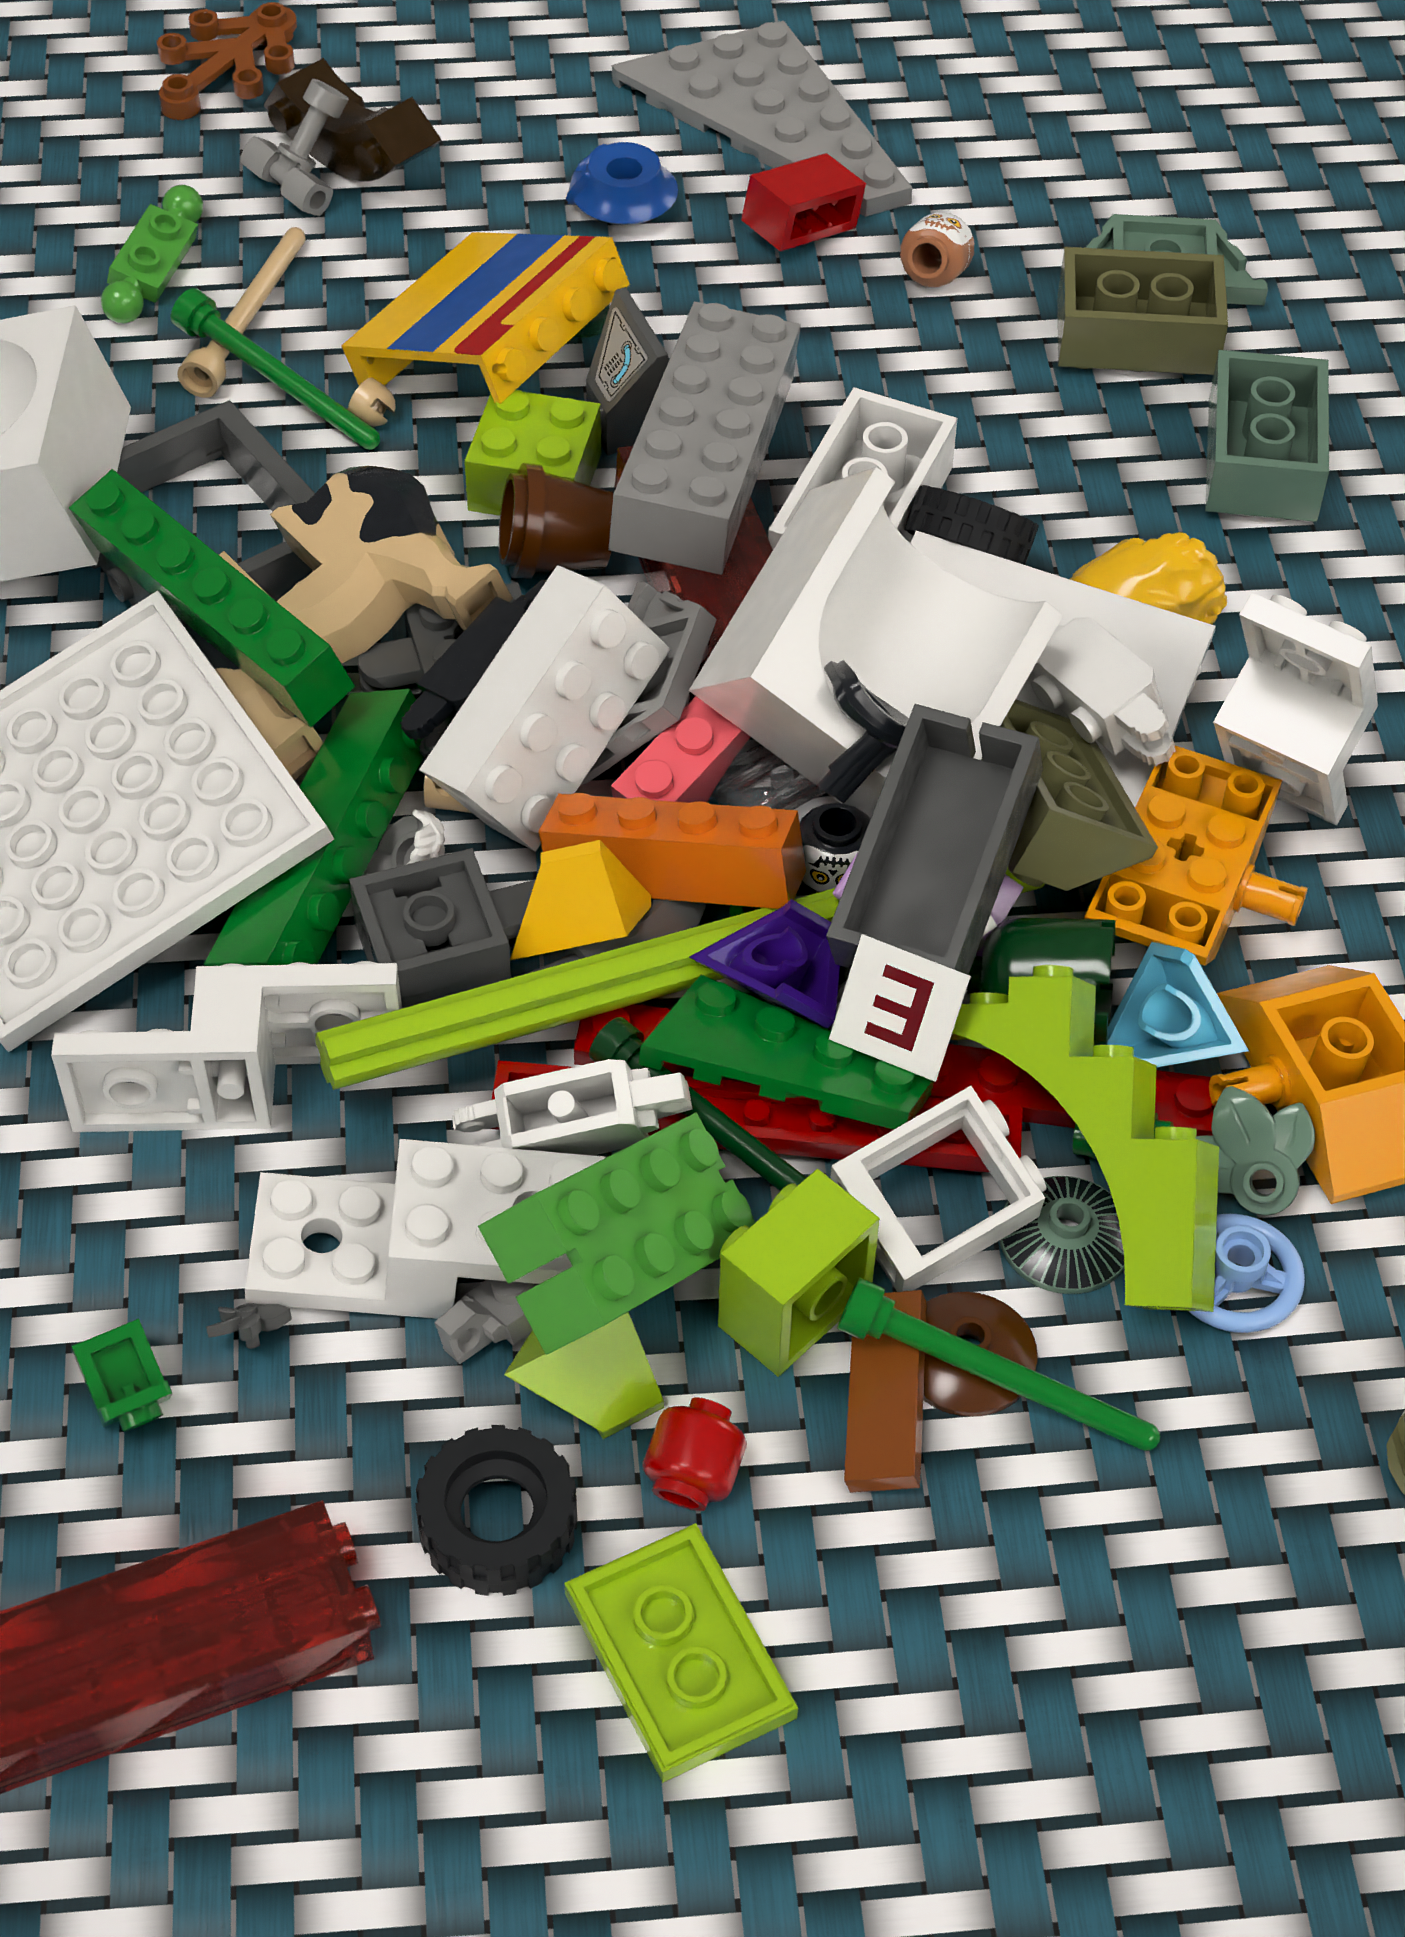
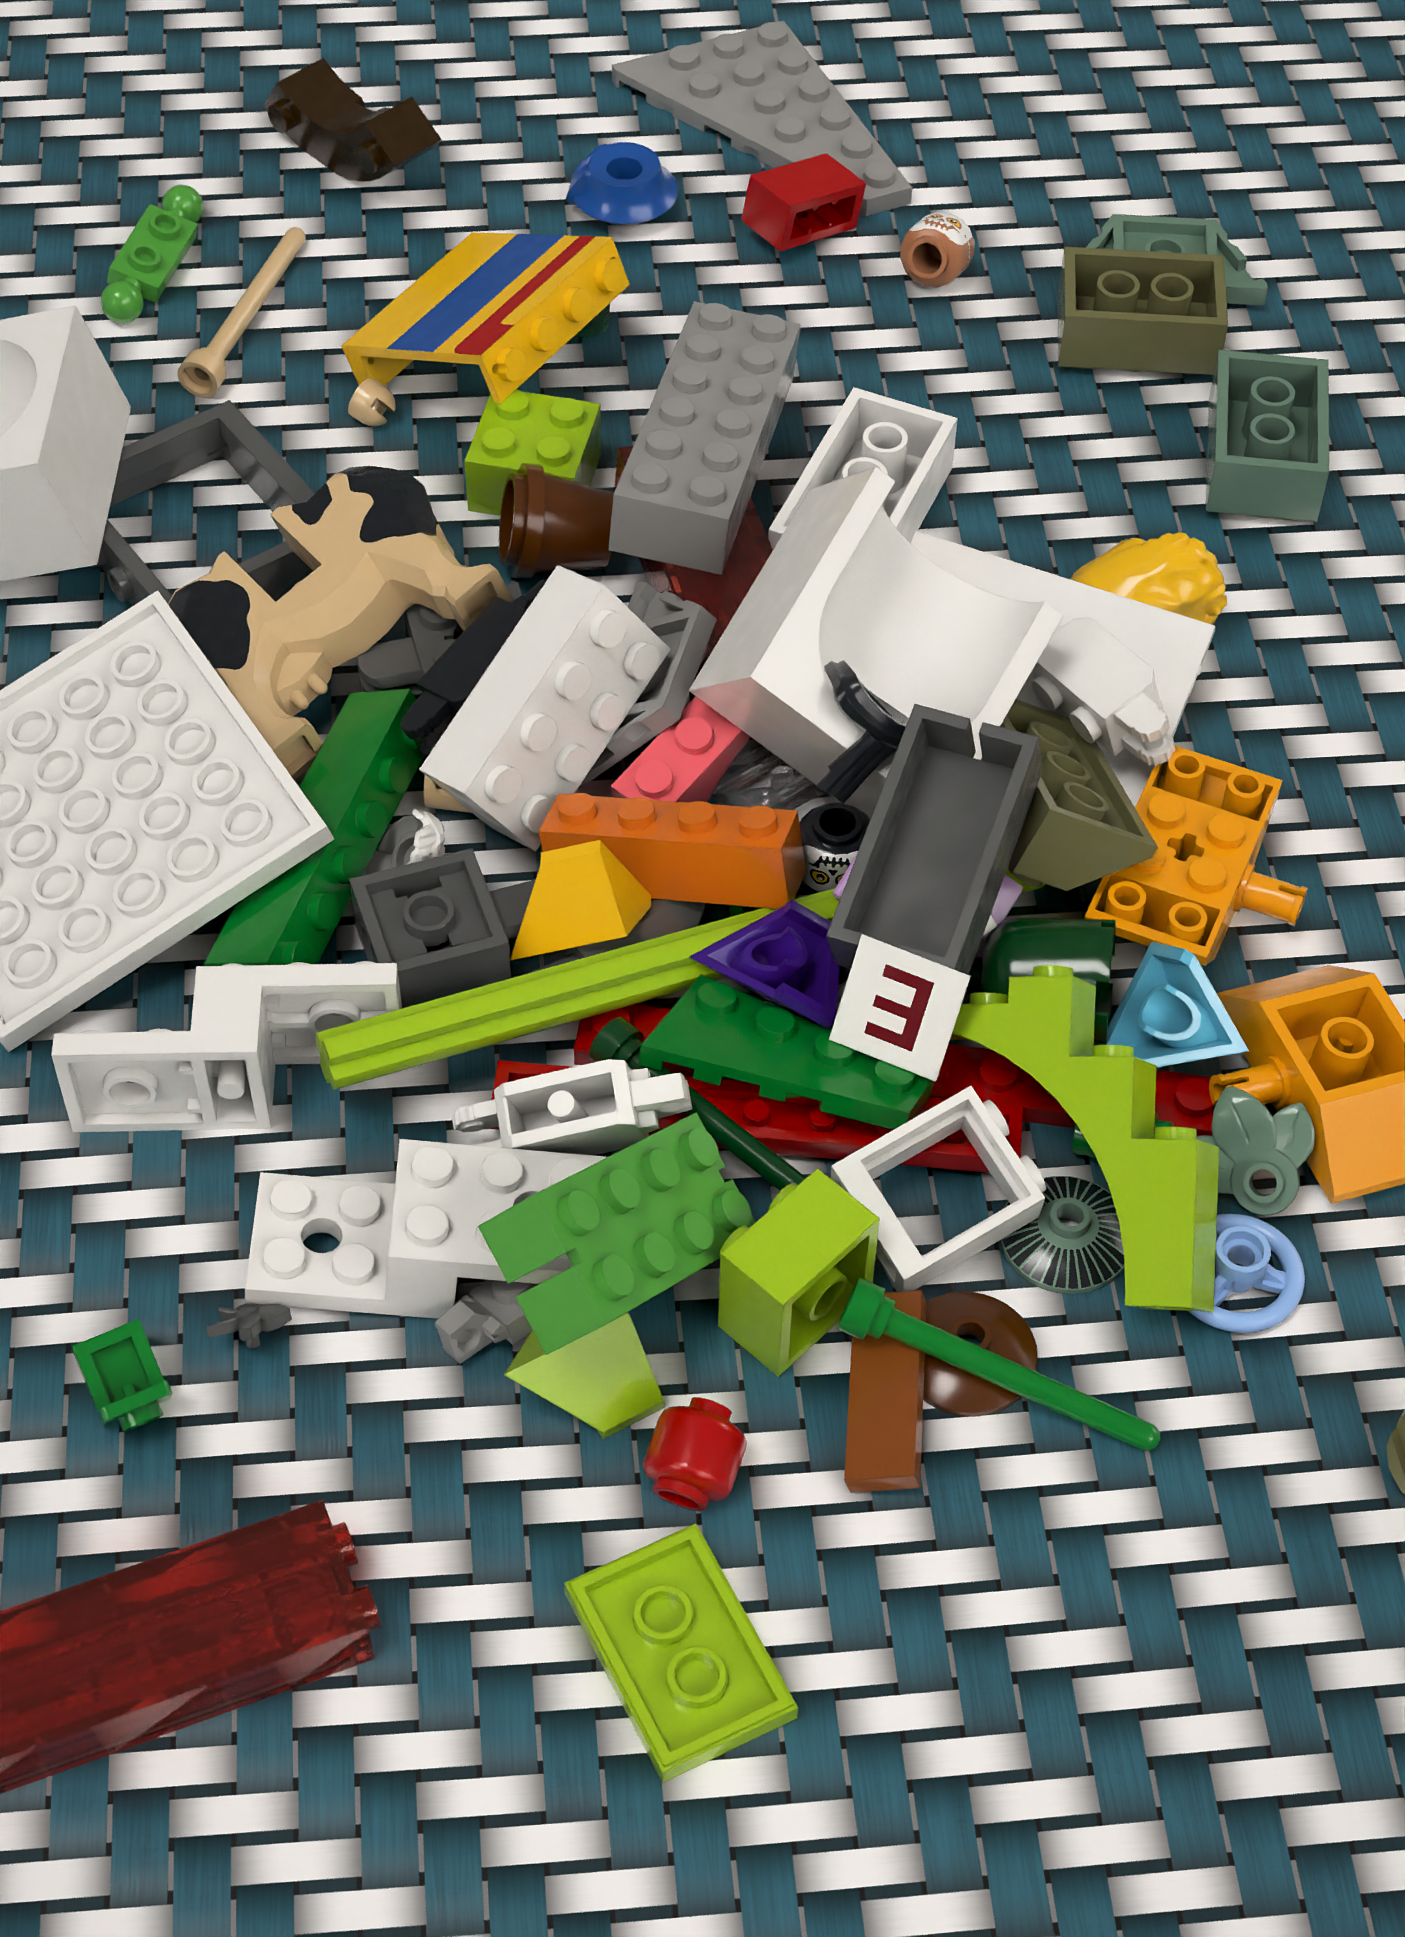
(198, 316): green piece -> none
(213, 598): green brick -> none
(267, 25): dark orange plant -> none
(291, 163): light grey bar -> none
(506, 1563): black tyre -> none
(624, 372): dark grey slope -> none
(971, 523): black tyre -> none
(1298, 703): white bracket -> none

